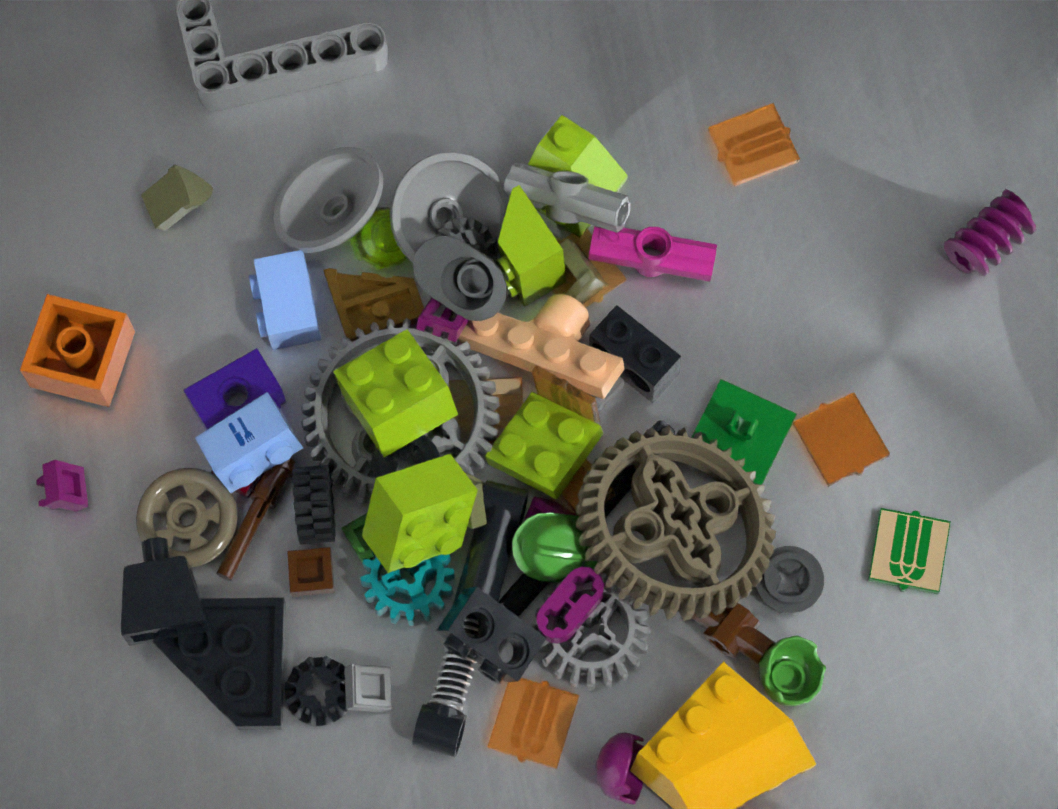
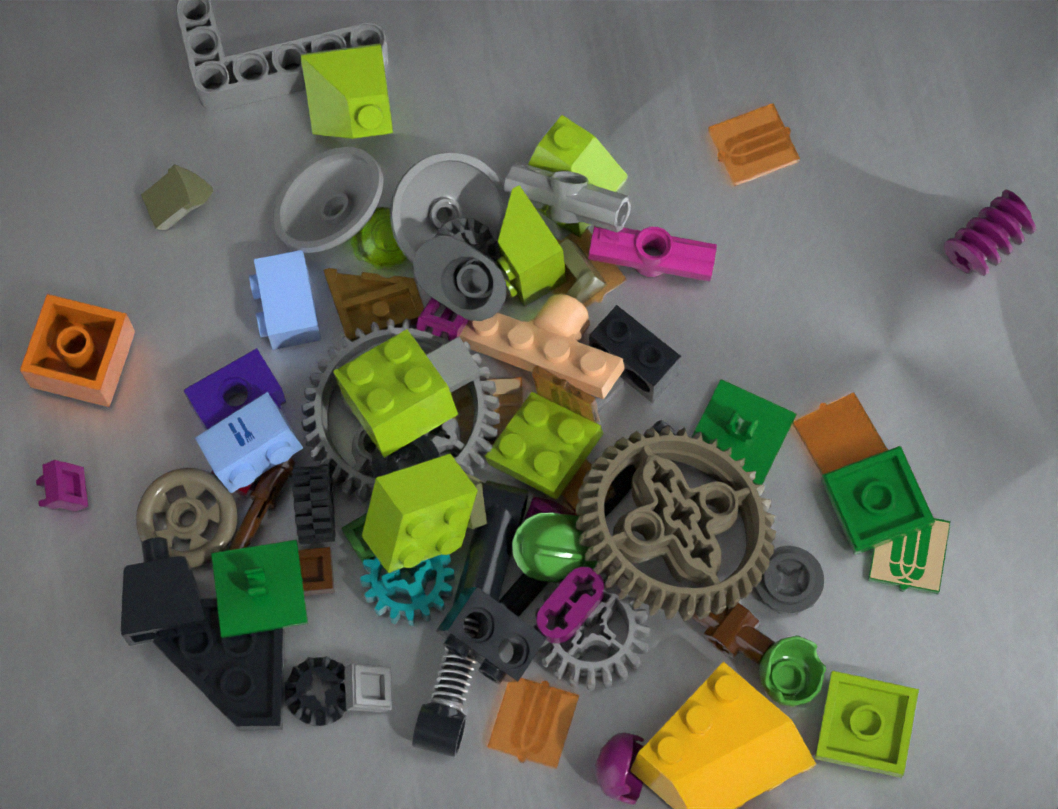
(259, 588): none -> green piece
(347, 92): none -> lime slope
(455, 364): none -> light grey tile
(867, 724): none -> lime plate
(877, 500): none -> green tile

